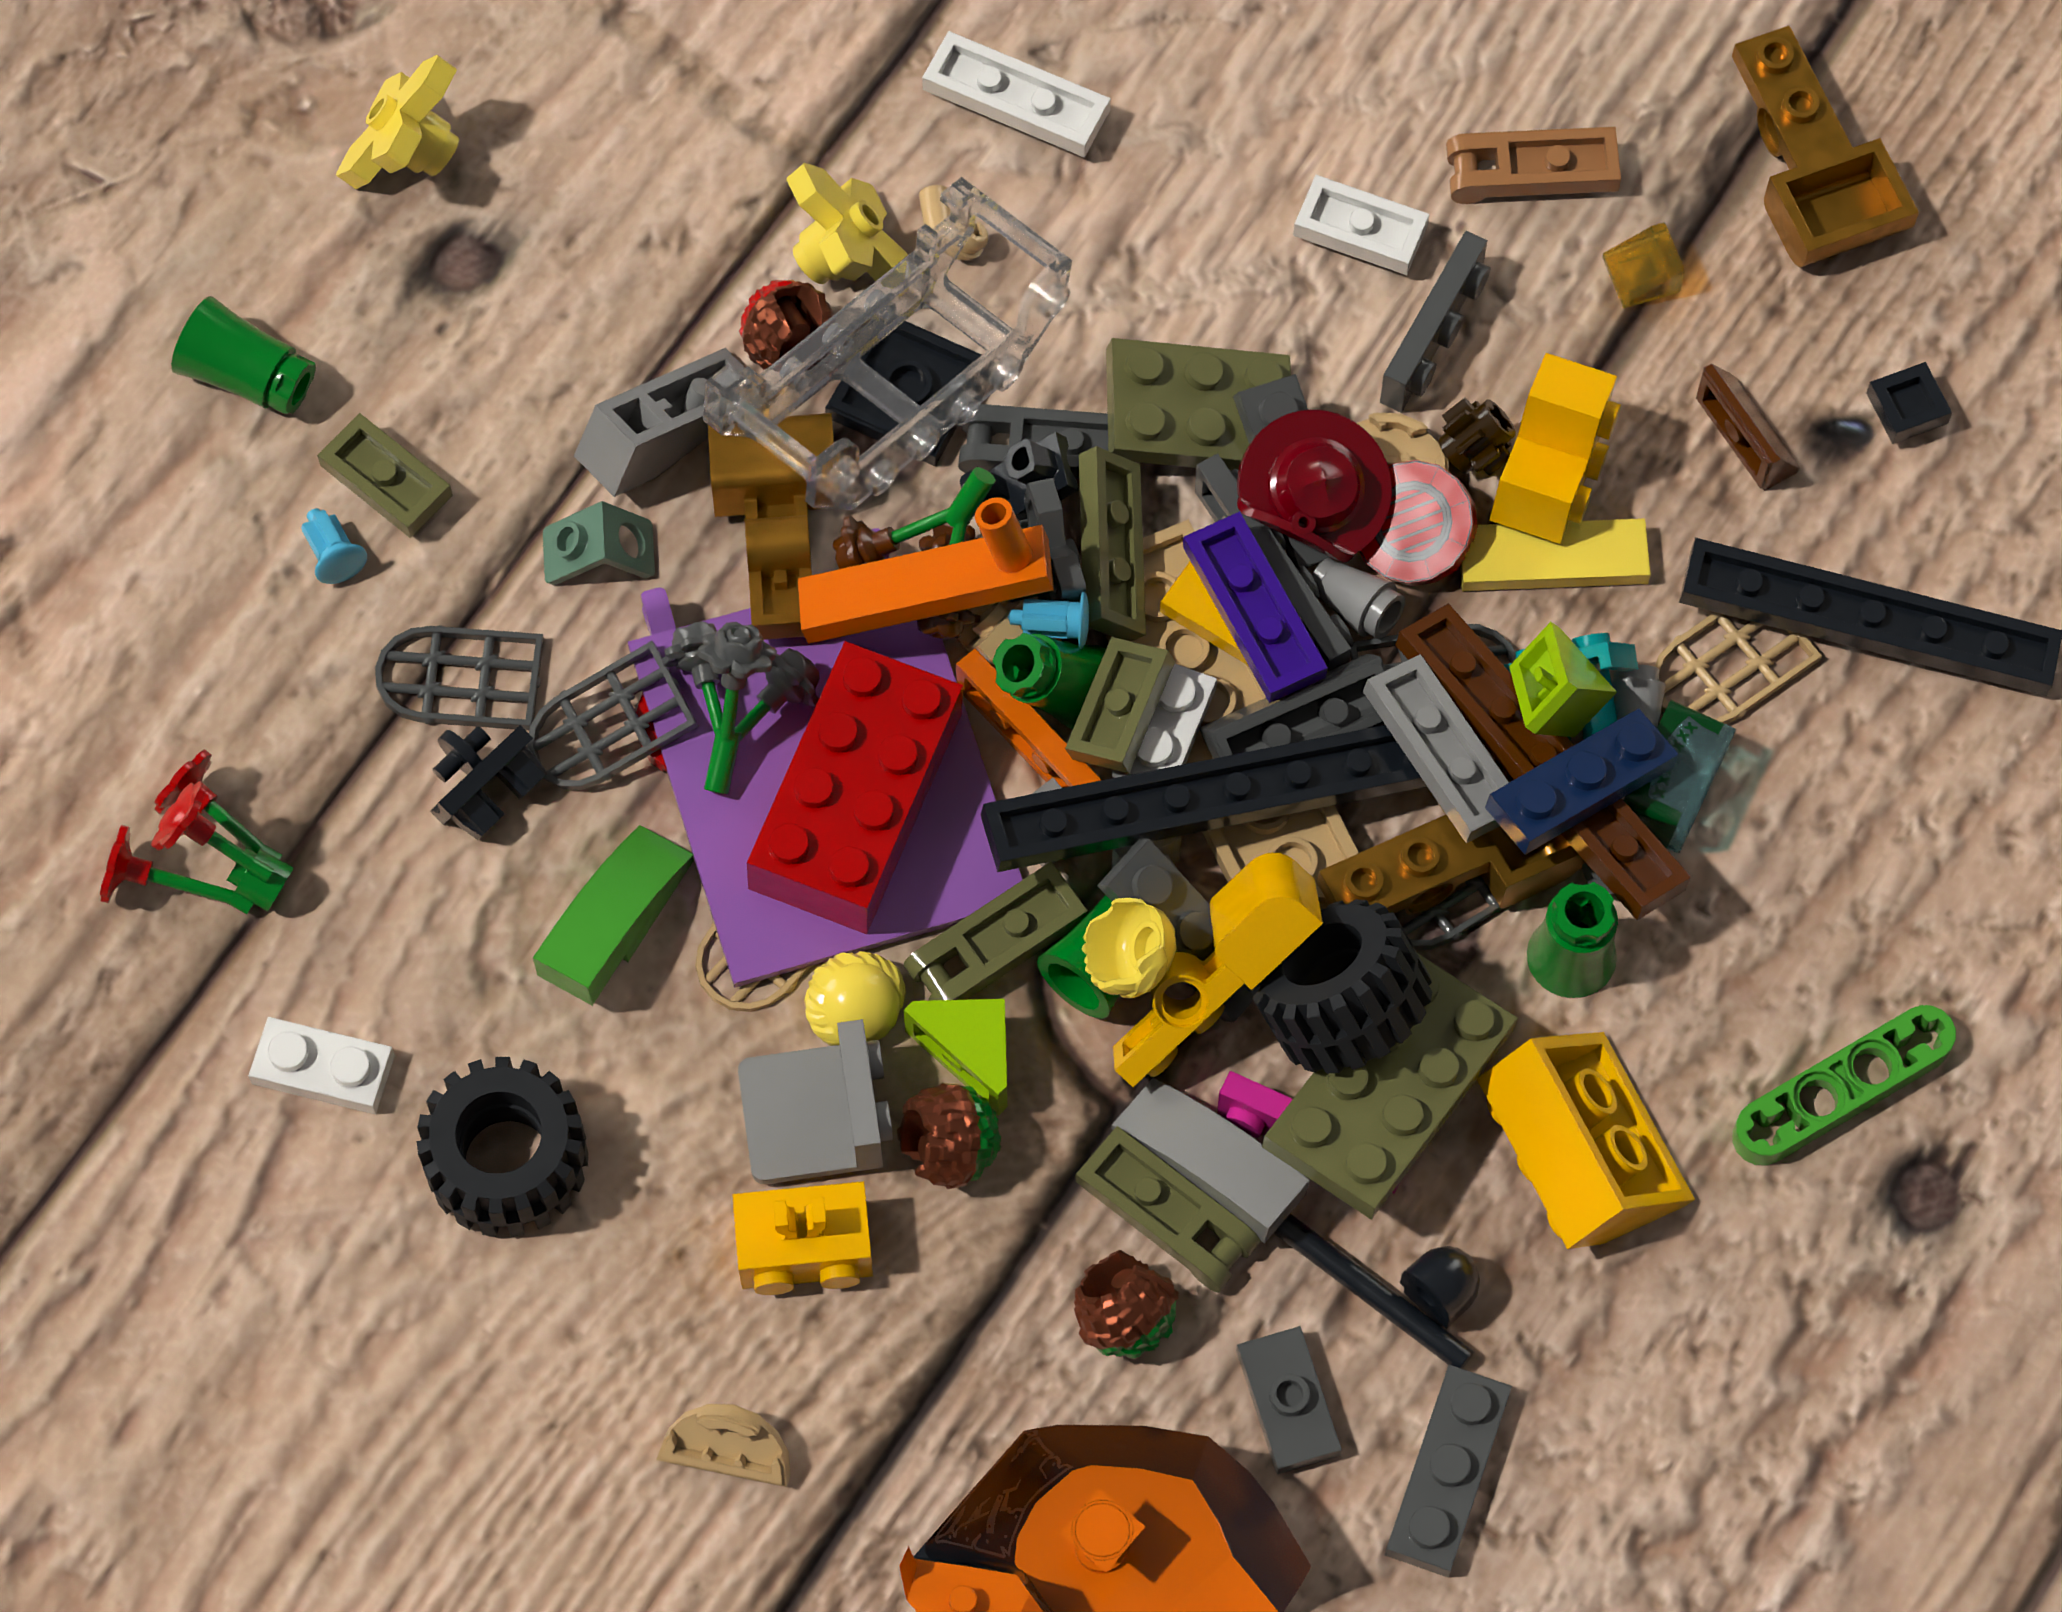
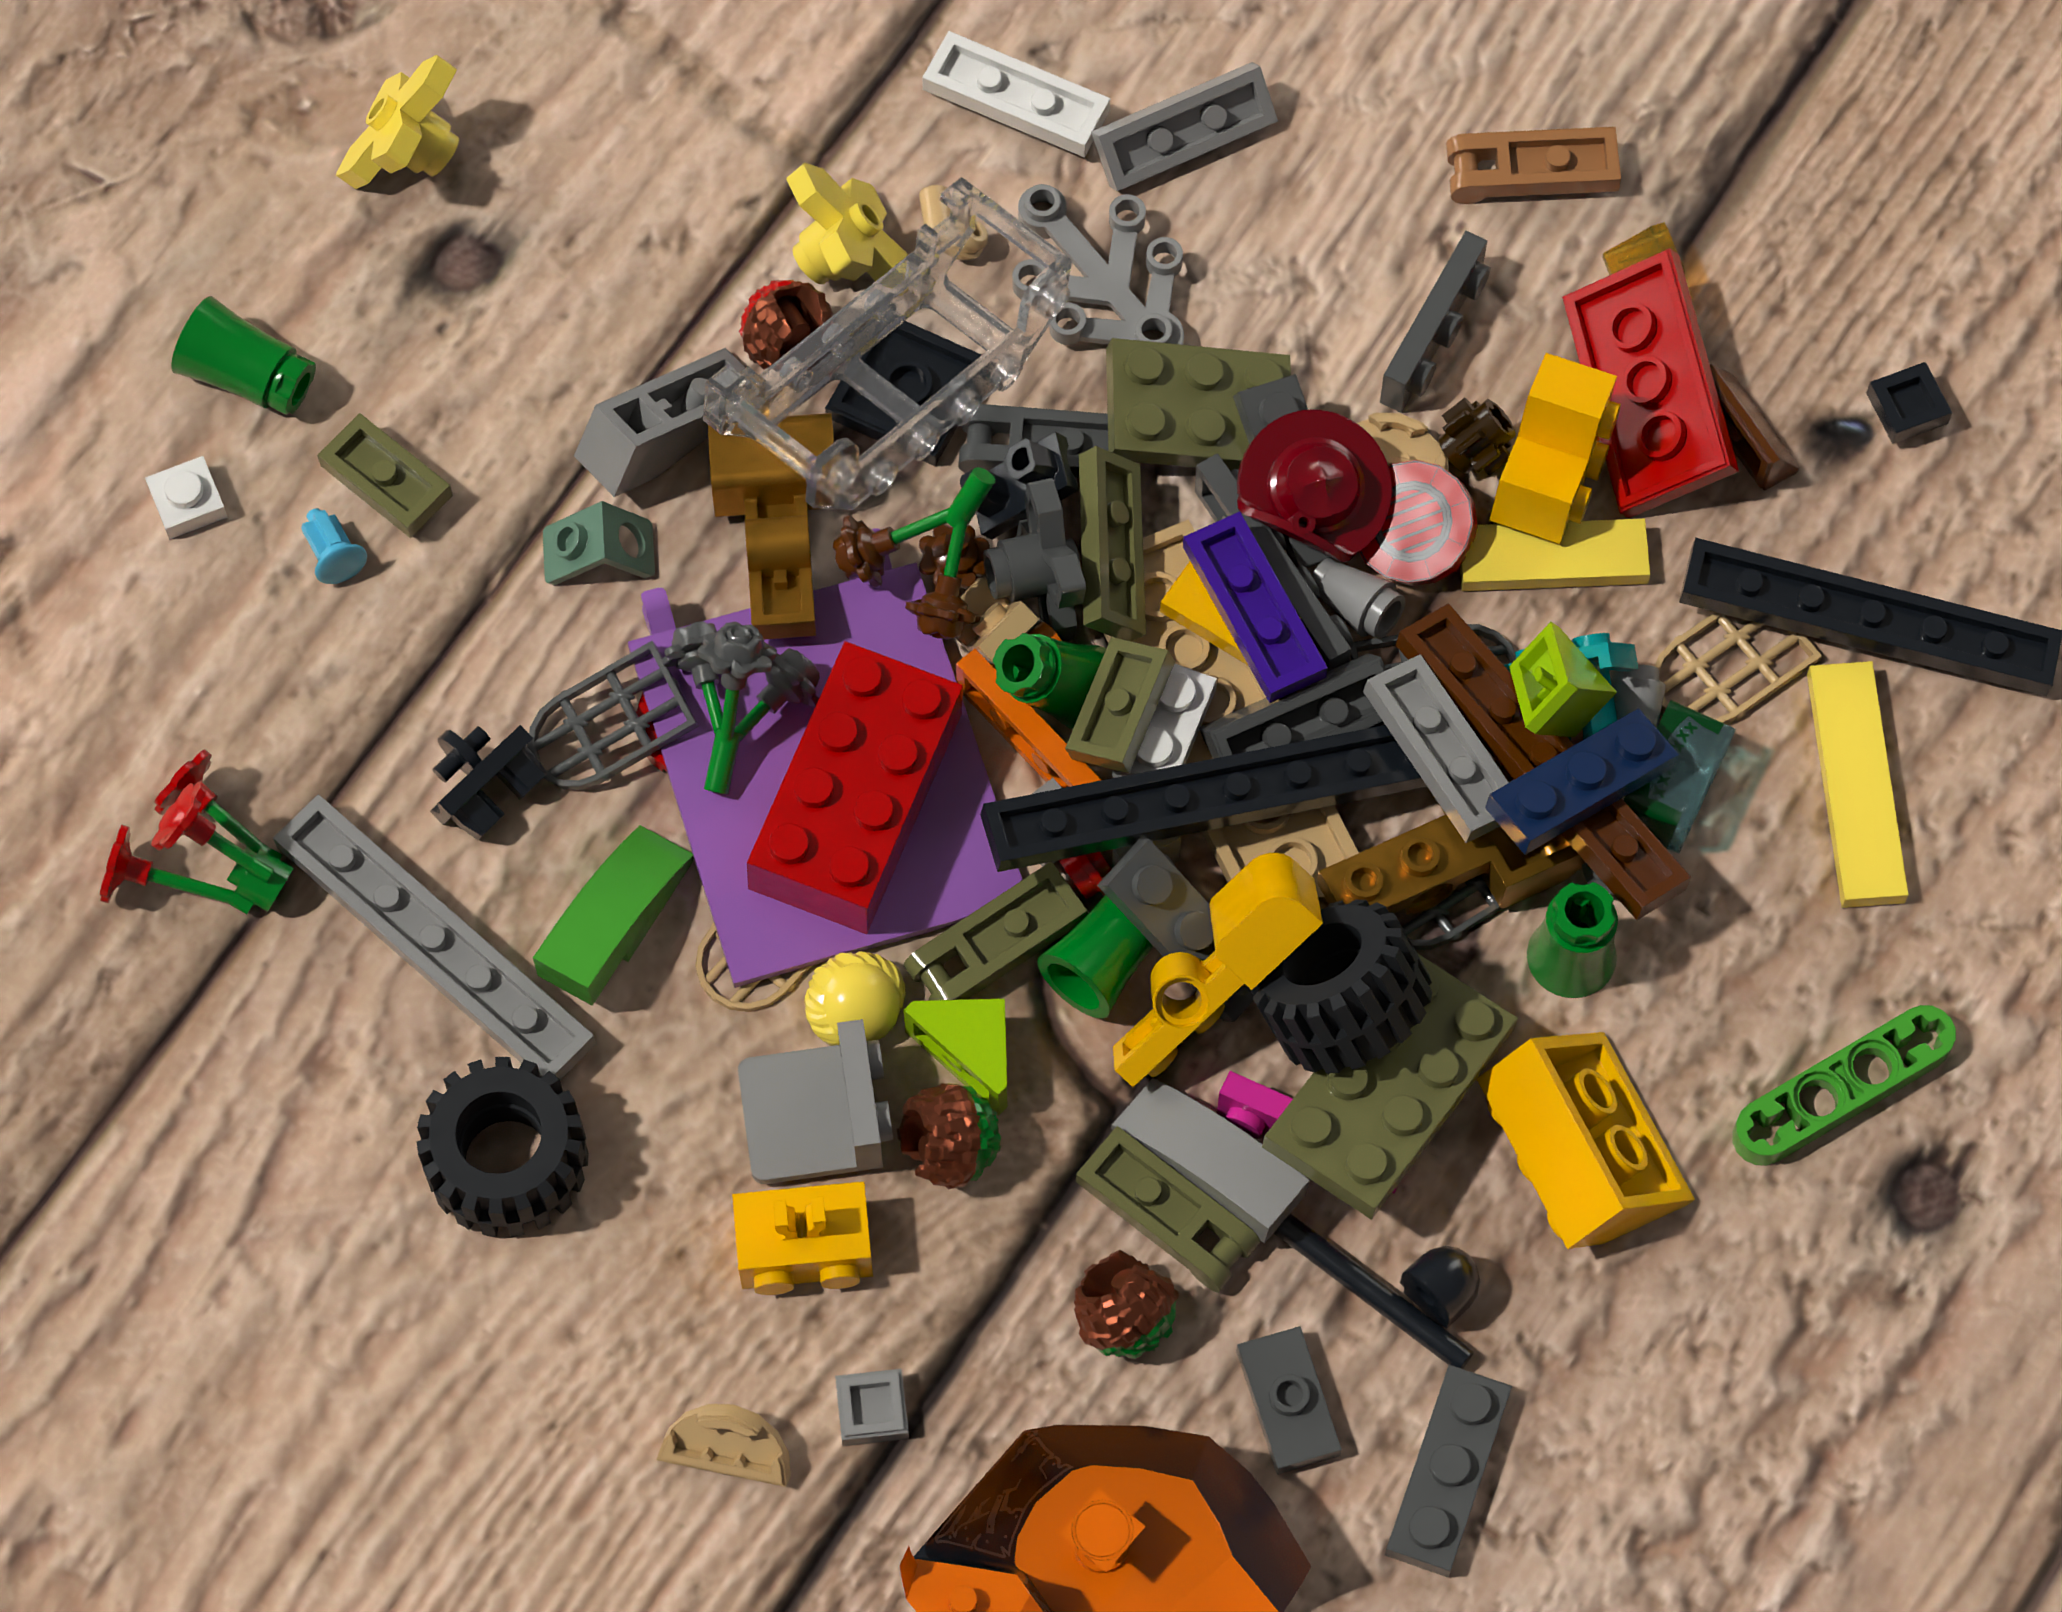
(186, 497): none -> white plate
(321, 1065): white plate -> none
(433, 939): none -> light grey plate
(483, 663): dark grey window -> none
(872, 1407): none -> light grey tile
(930, 582): orange piece -> none
(1054, 618): medium azure piece -> none
(1087, 872): none -> red plate
(1103, 282): none -> light grey plant
(1129, 948): light yellow hair -> none
(1184, 126): none -> light grey plate
(1361, 224): white plate -> none
(1670, 414): none -> red tile
(1833, 191): pearl gold plate -> none
(1857, 784): none -> light yellow tile

